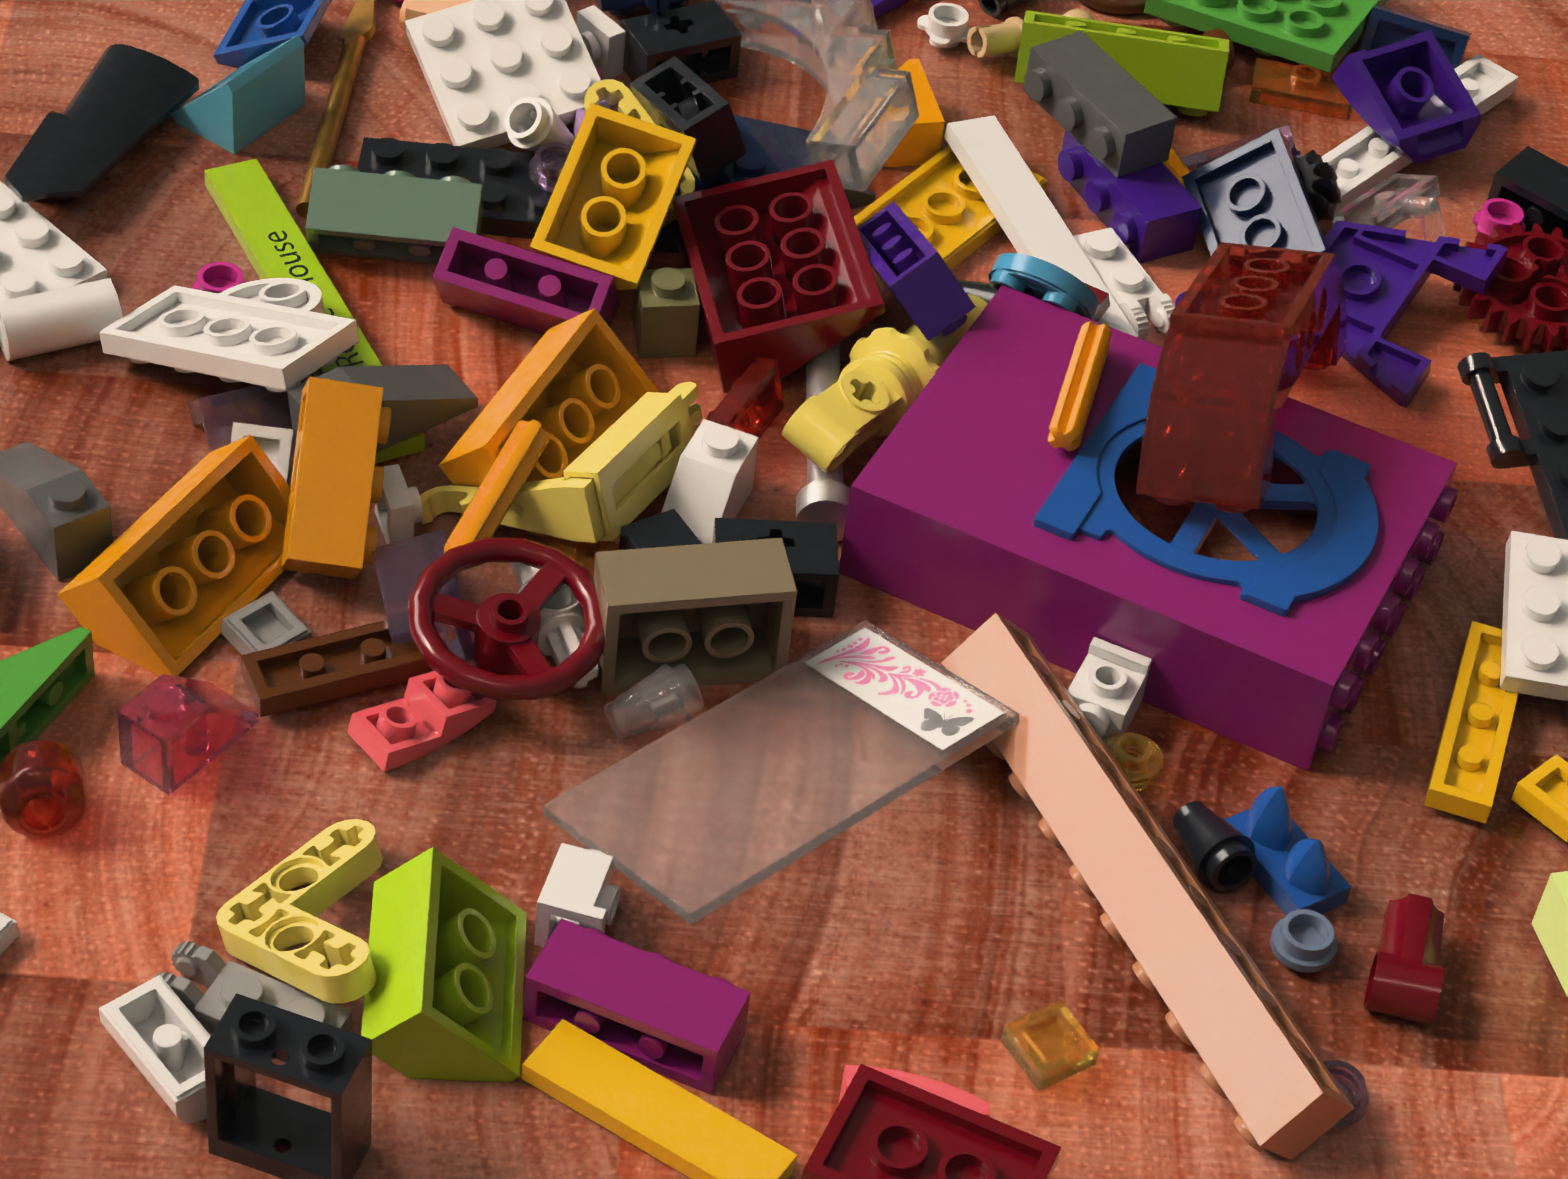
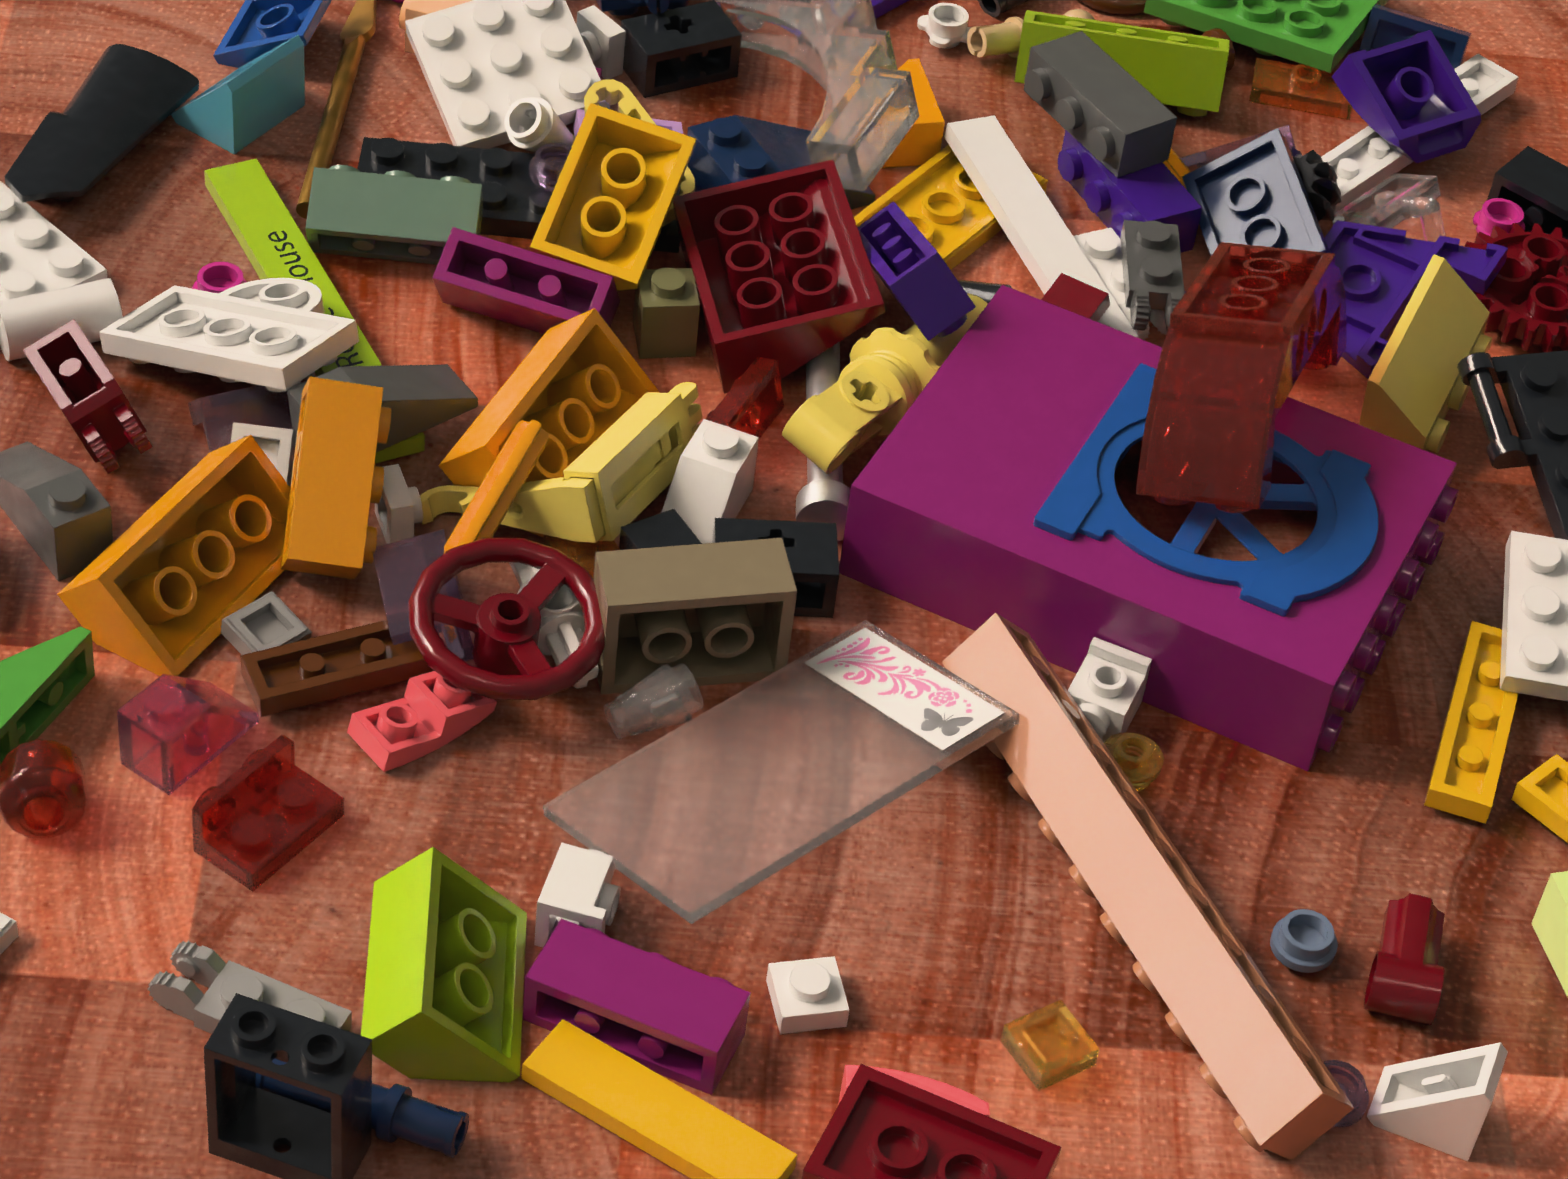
(87, 394): none -> dark red hinge
(163, 1044): white brick -> none
(262, 815): none -> clear red bracket
(272, 918): light yellow beam -> none
(393, 1114): none -> dark blue pin
(691, 107): black brick -> none
(807, 995): none -> white plate
(1044, 282): dark azure tile -> none
(1079, 386): light orange axle -> none
(1151, 270): none -> dark grey hinge
(1215, 847): black cone -> none
(1289, 863): blue tile -> none
(1418, 367): none -> light yellow slope
(1439, 1098): none -> white slope

